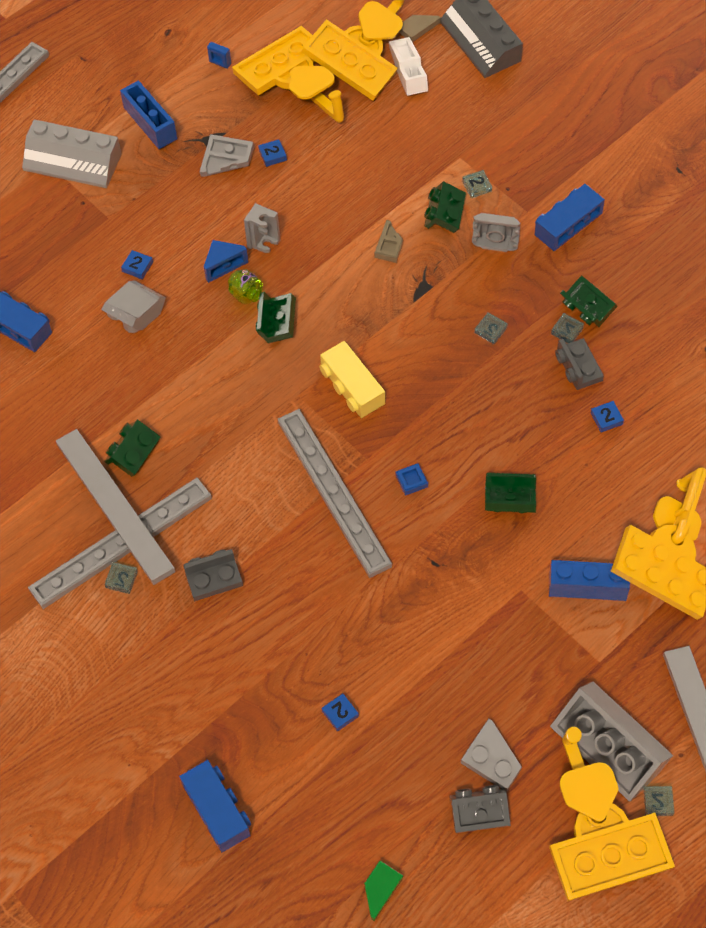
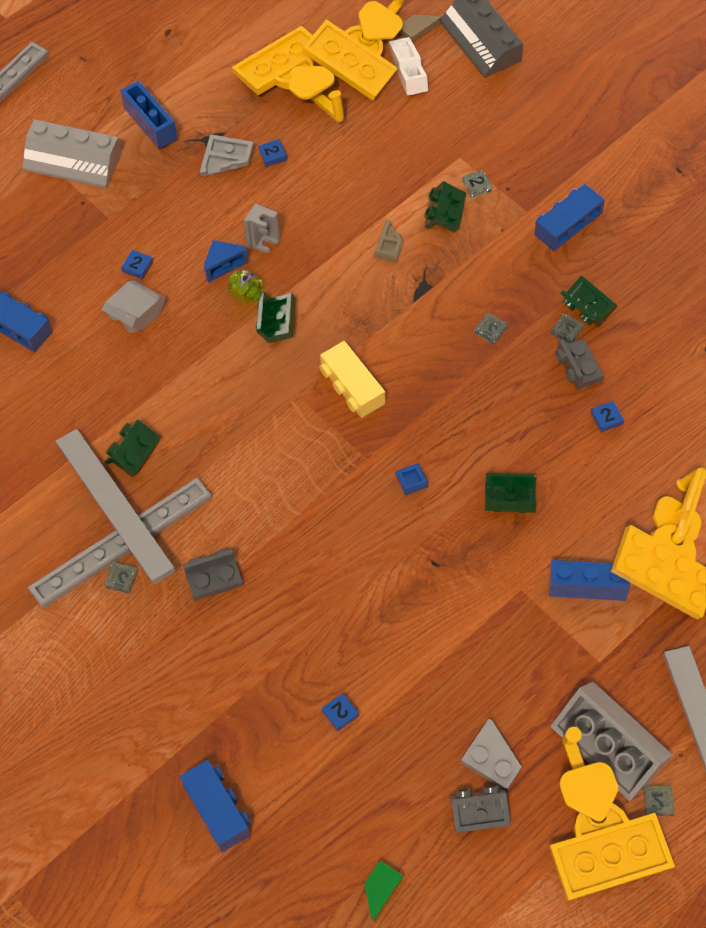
(219, 55): blue tile -> none
(334, 493): light grey tile -> none
(496, 232): light grey slope -> none

